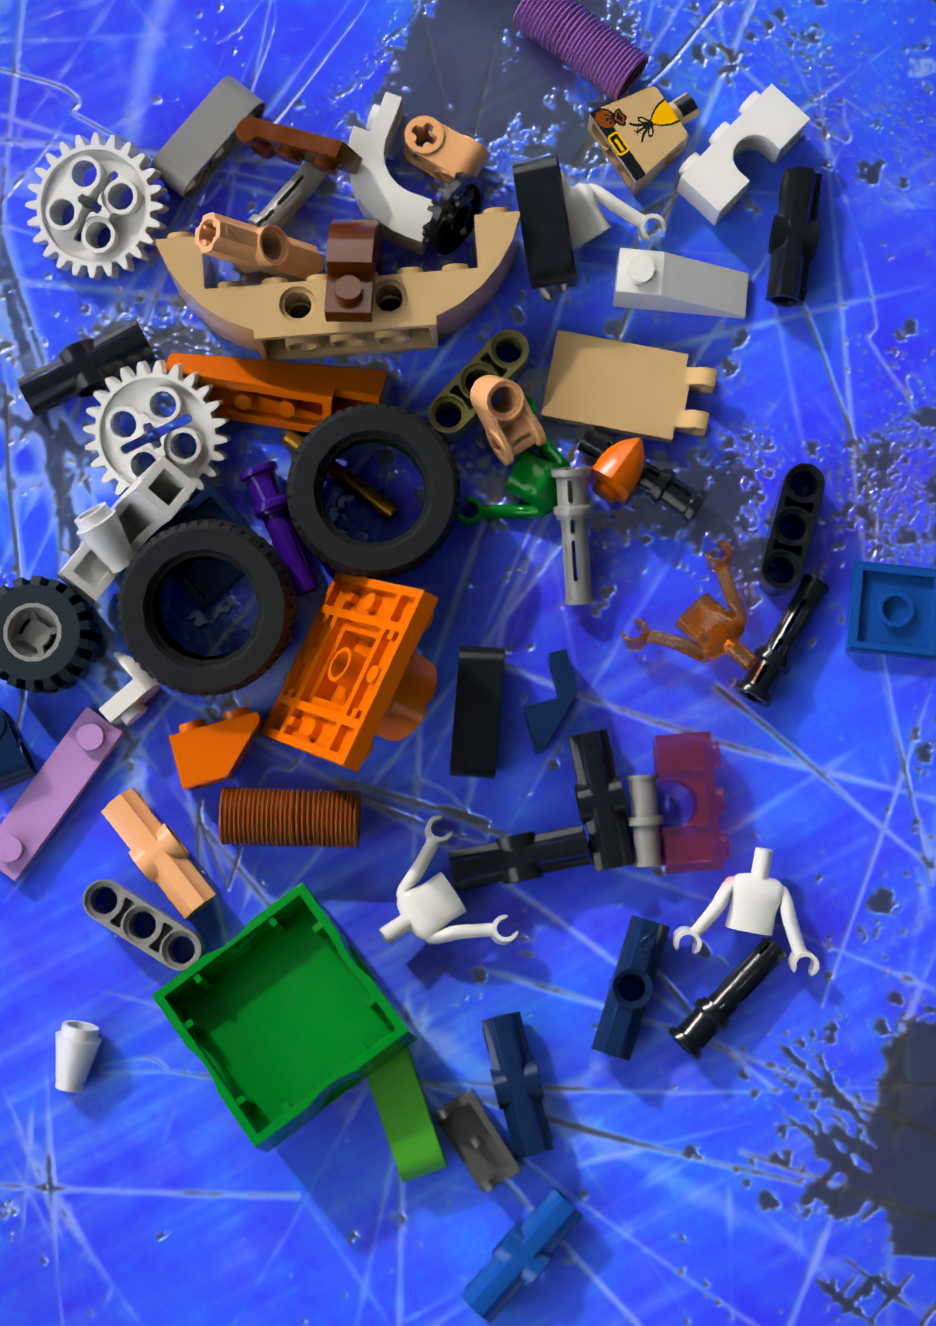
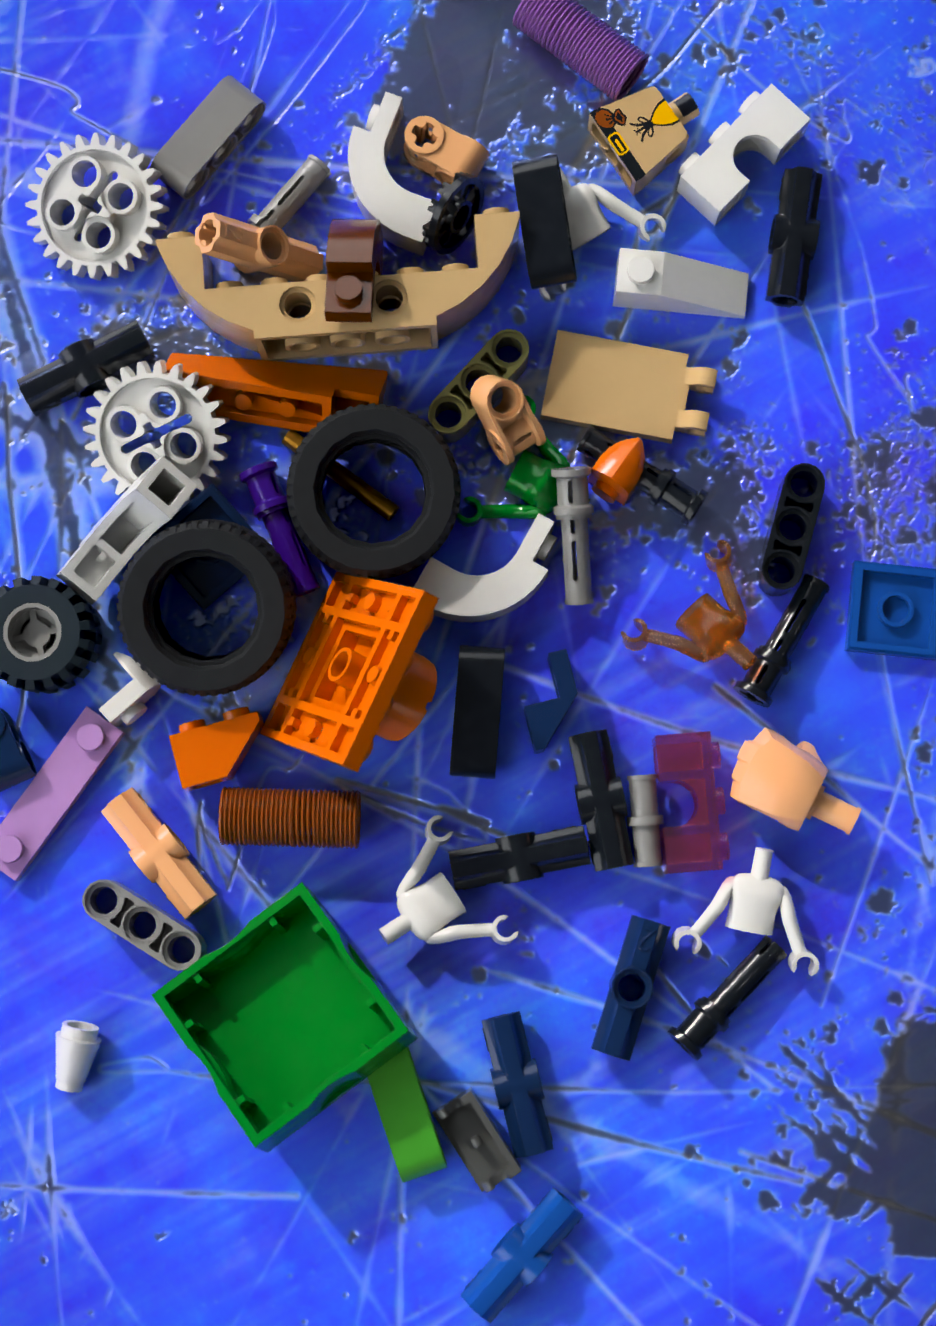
(105, 536): white cone -> none
(297, 146): reddish brown plate -> none
(494, 594): none -> white arch
(787, 783): none -> light nougat piece

